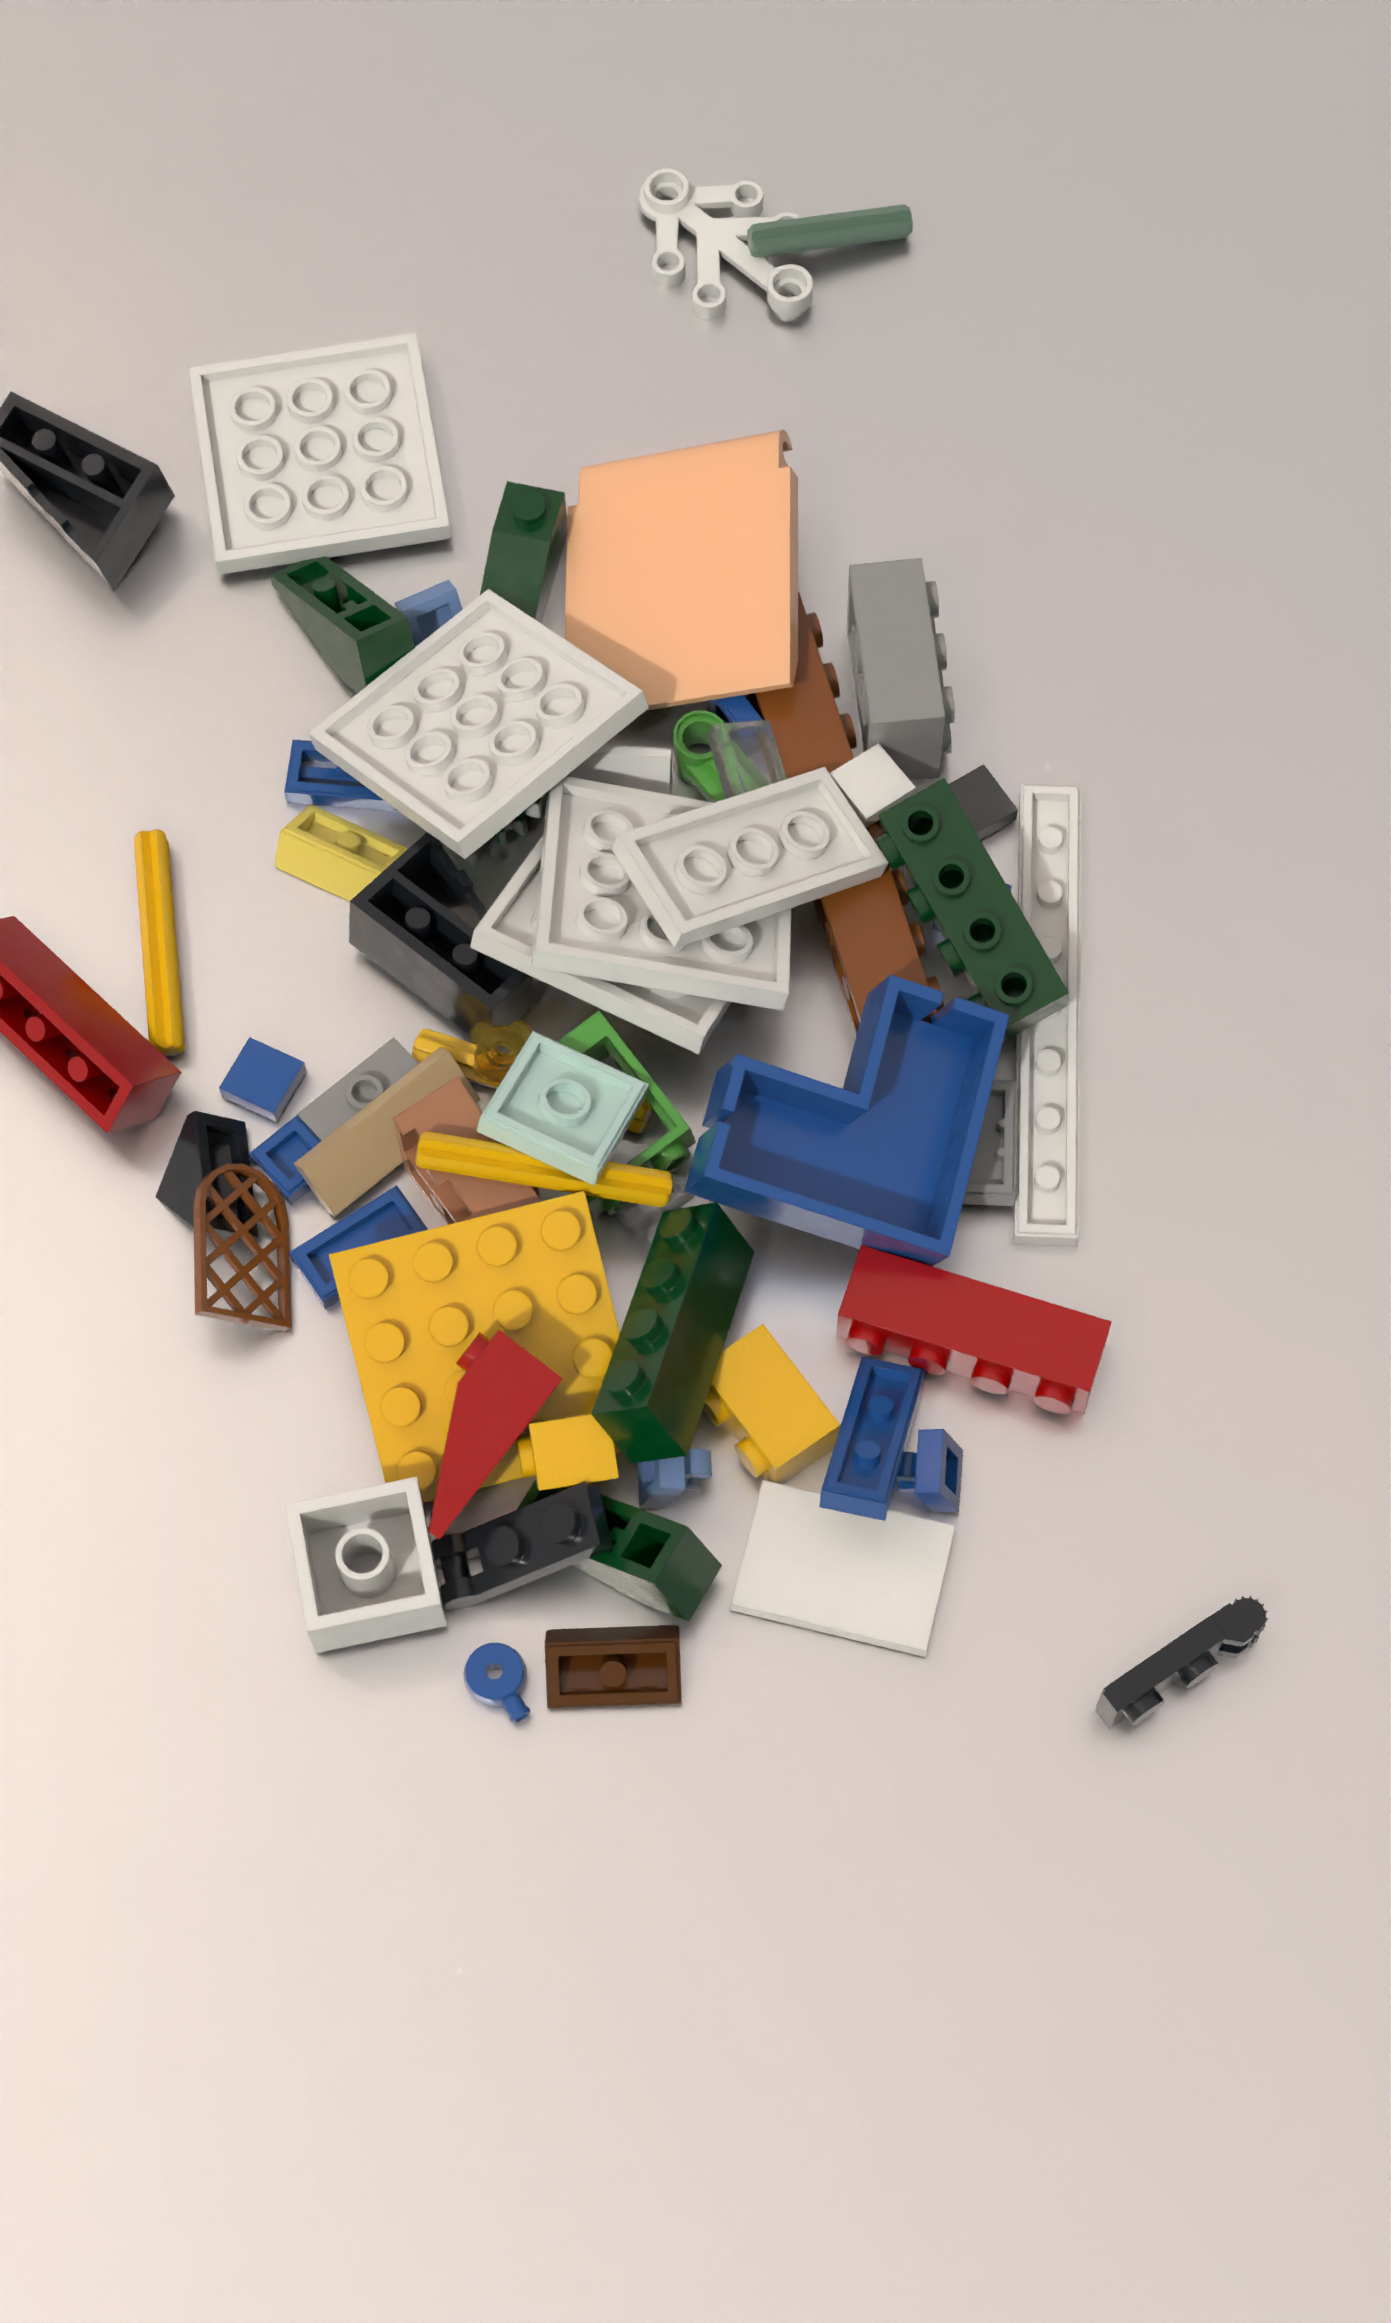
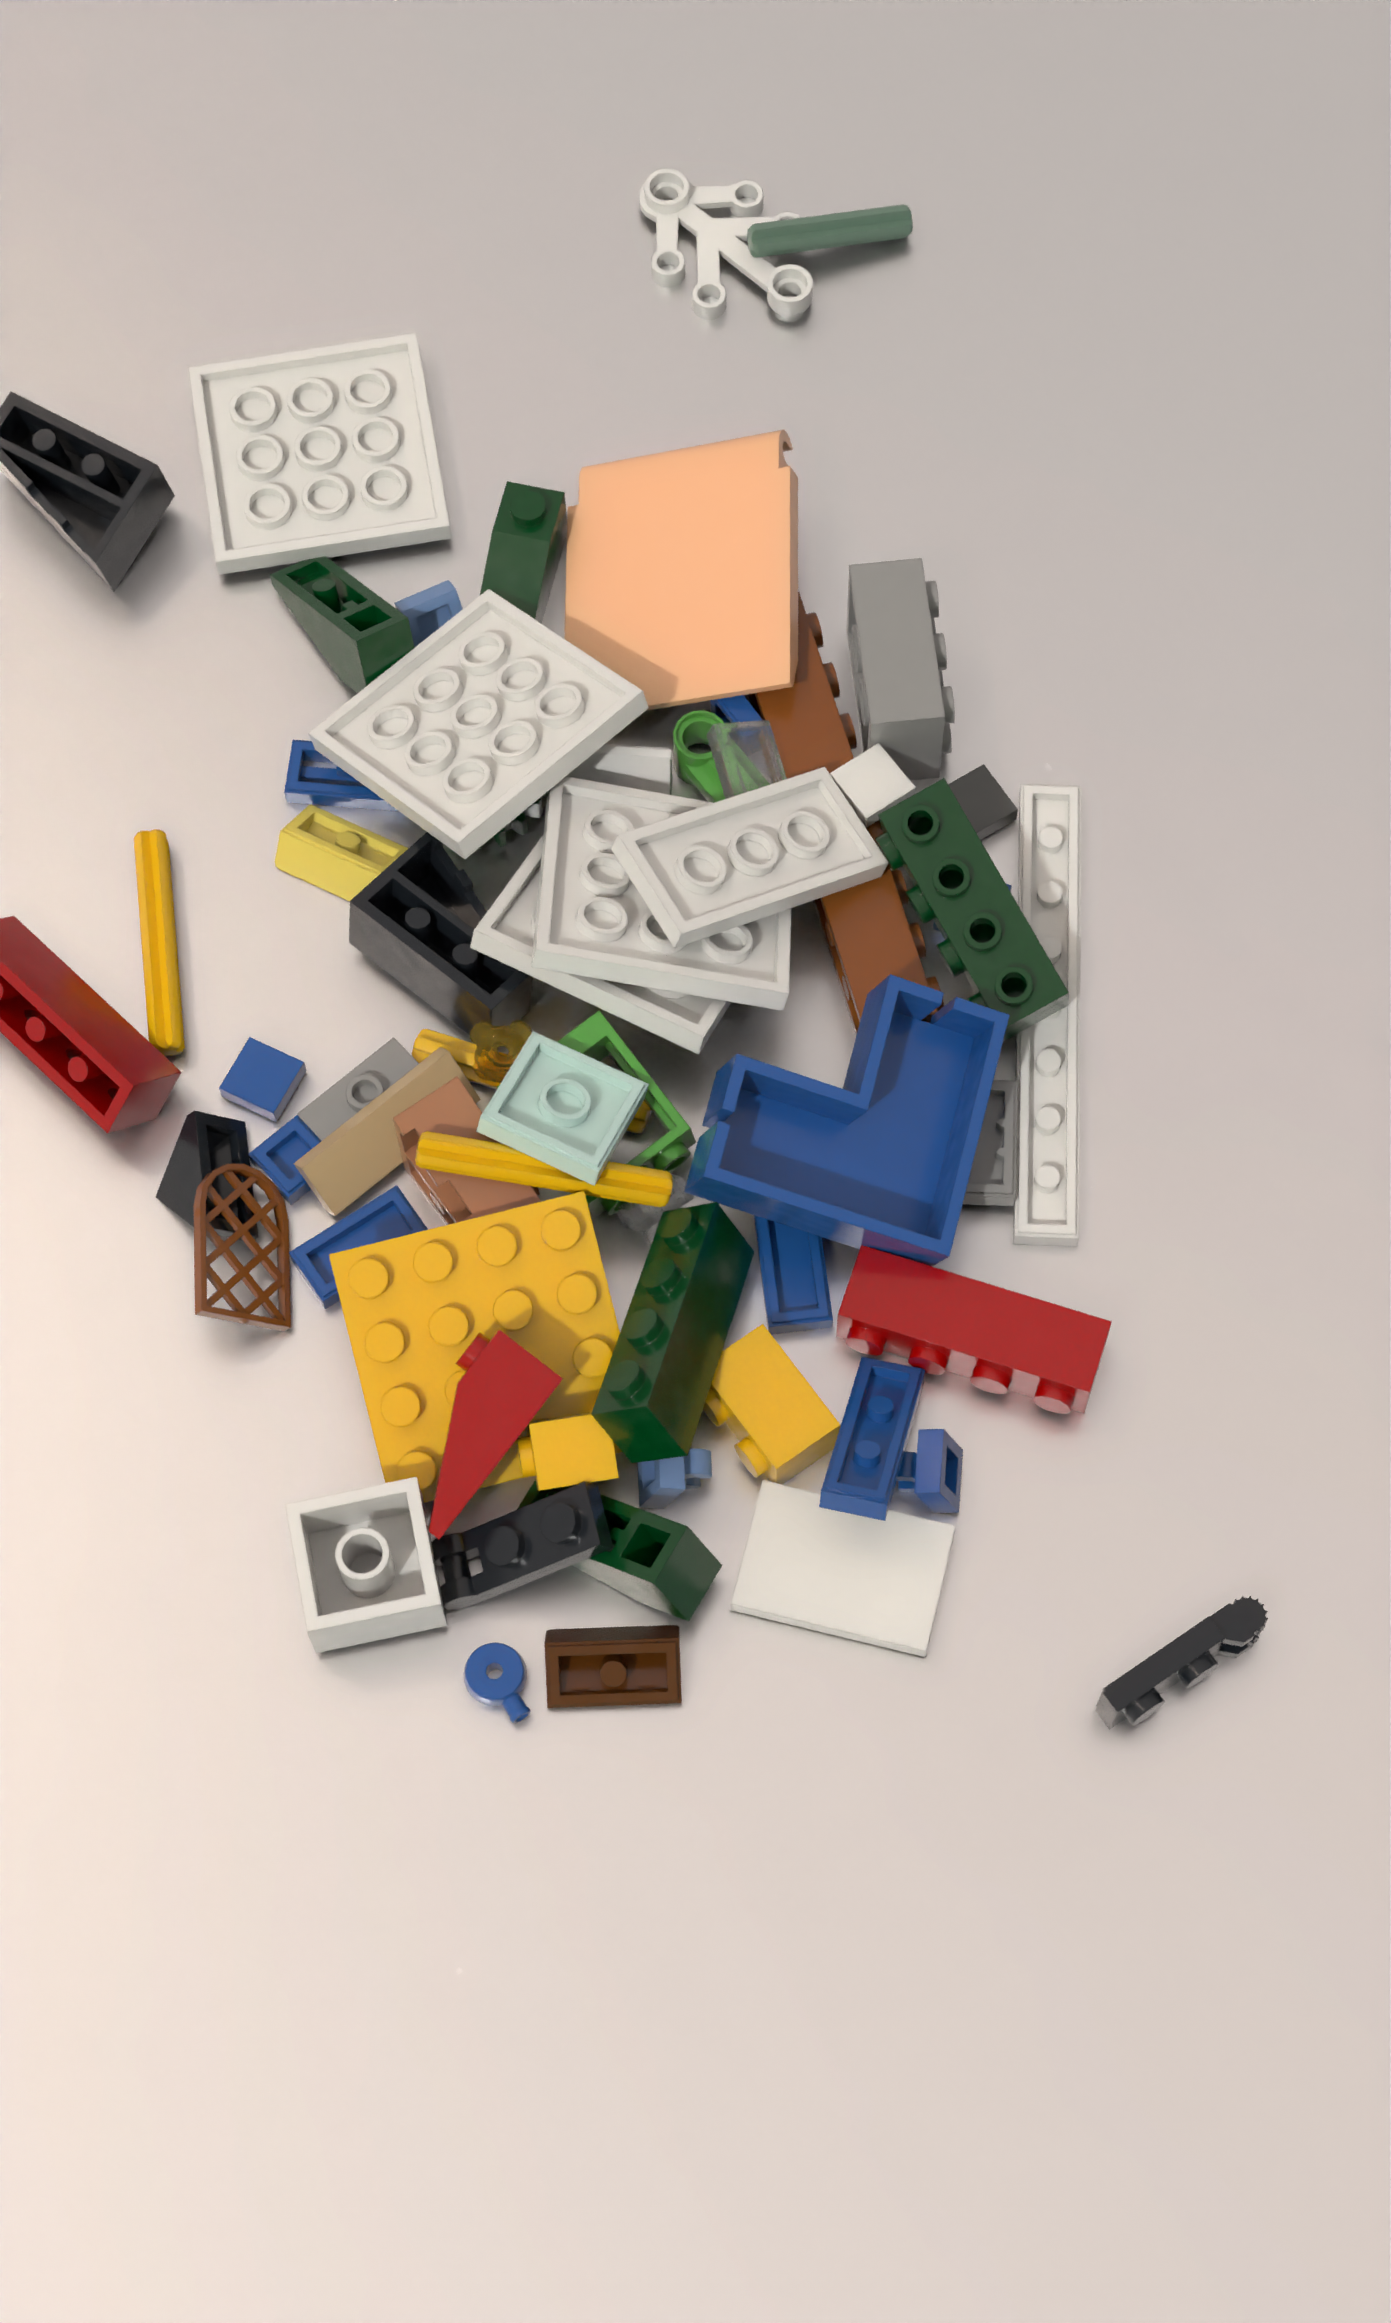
(792, 1278): none -> blue tile

